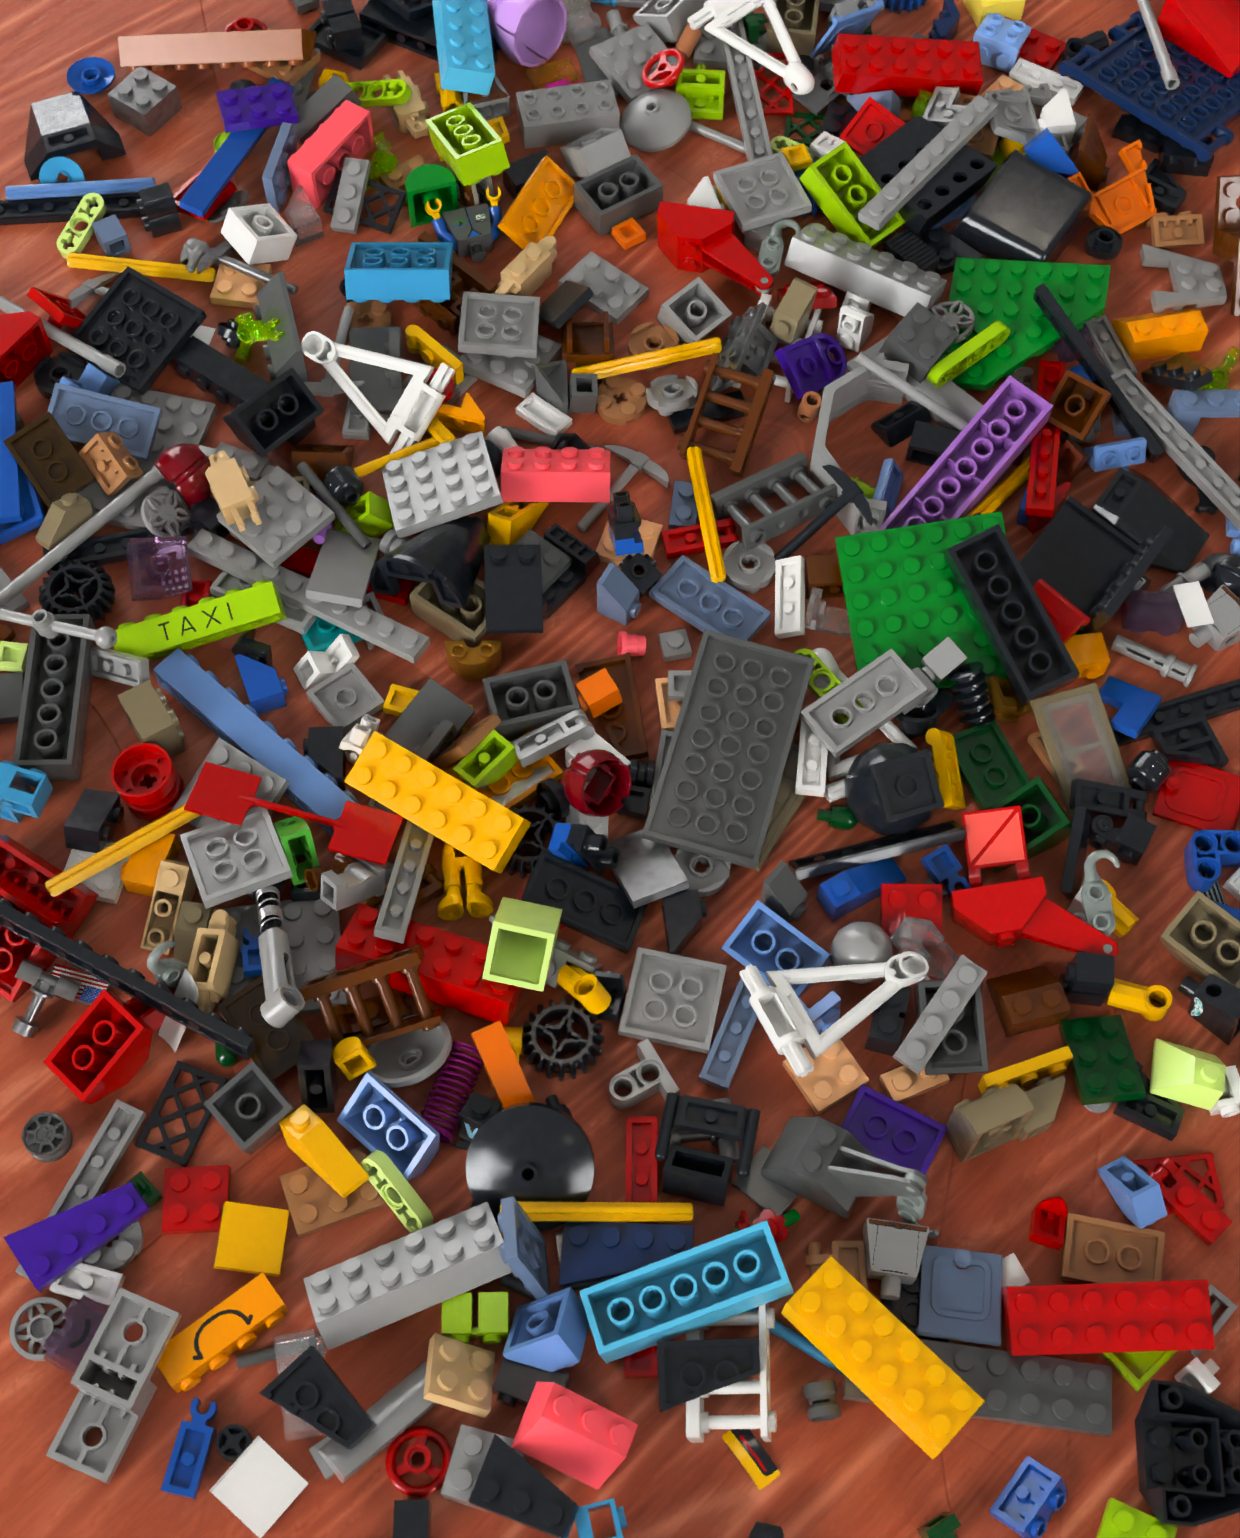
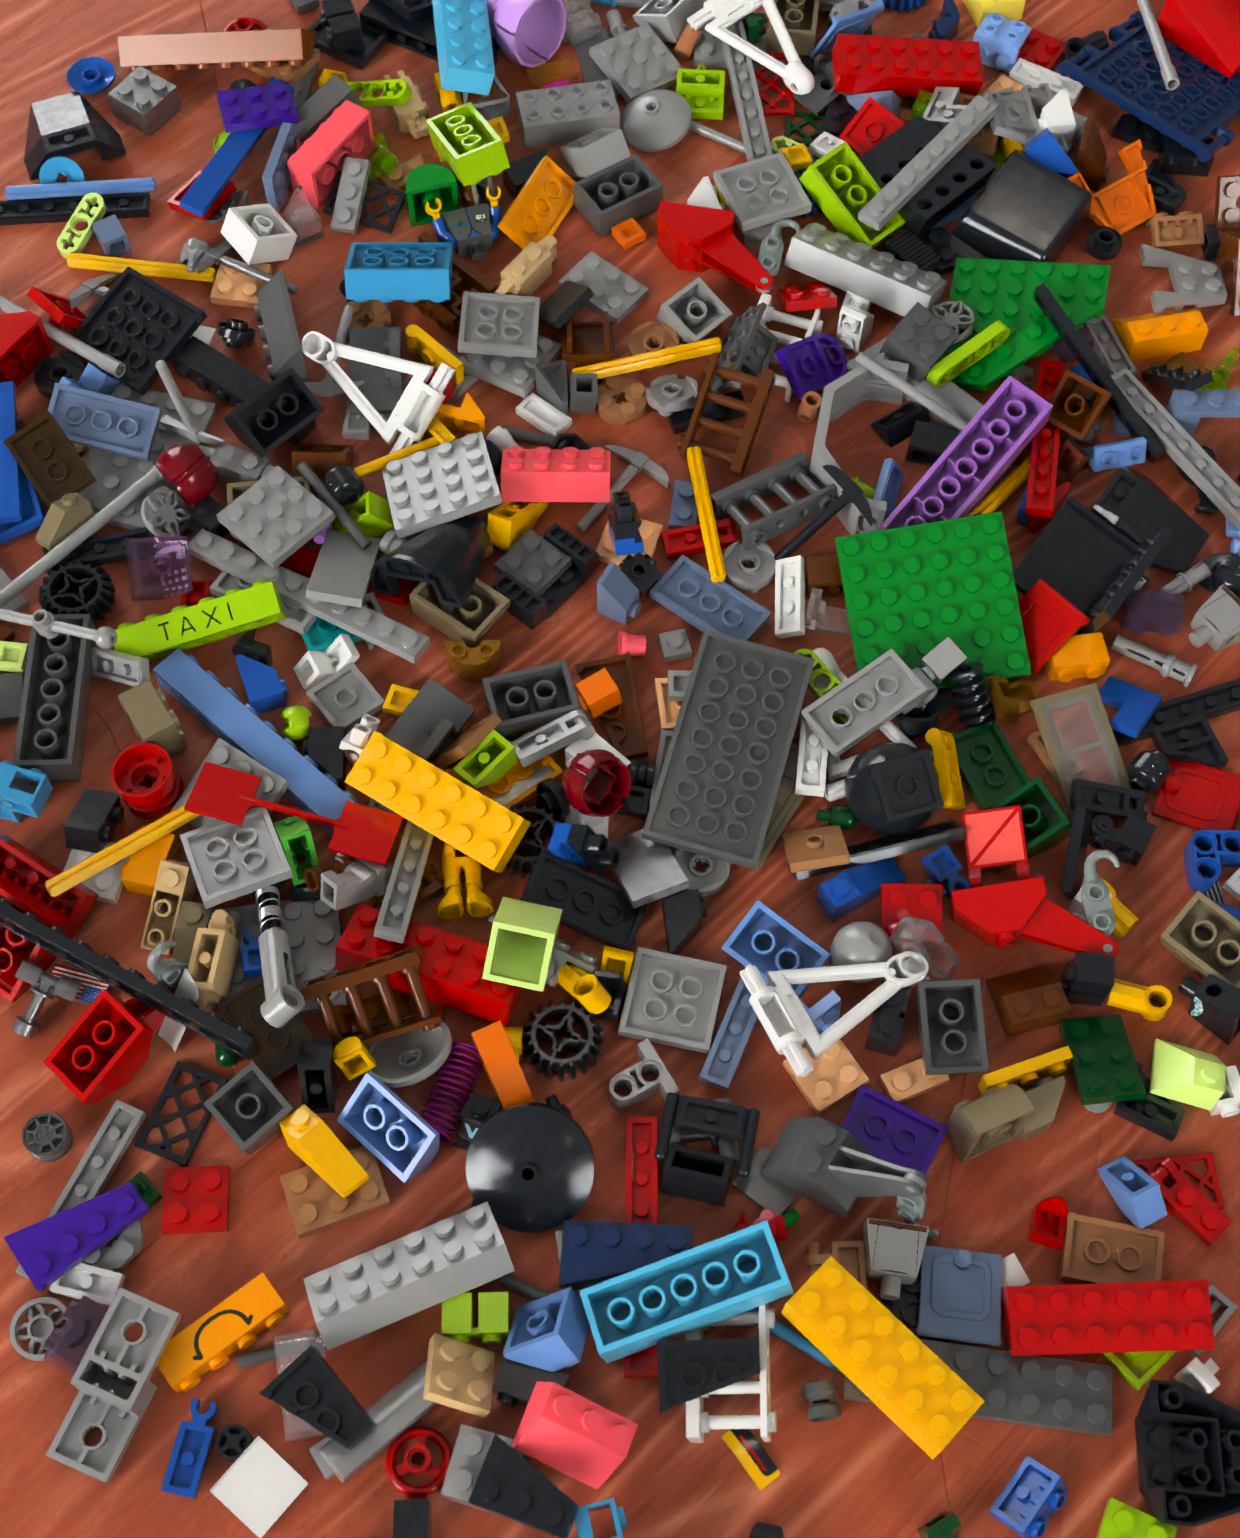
(110, 461): medium nougat bracket -> none
(160, 210): black brick -> none
(188, 427): none -> light grey piece
(231, 490): tan hinge -> none
(251, 1239): yellow tile -> none
(252, 331): clear neon green piece -> none
(296, 722): none -> lime piece
(405, 1203): yellowish green beam -> none
(513, 589): black slope -> none
(523, 1248): sand blue plate -> none
(608, 1211): yellow axle -> none
(618, 961): none -> yellow brick
(664, 72): red piece -> none
(784, 894): dark grey slope -> none
(794, 311): dark tan slope -> none
(815, 848): none -> medium nougat plate
(940, 1014): light grey plate -> none
(1011, 615): black brick -> none
(1193, 604): white sticker -> none
(1211, 242): none -> black tile

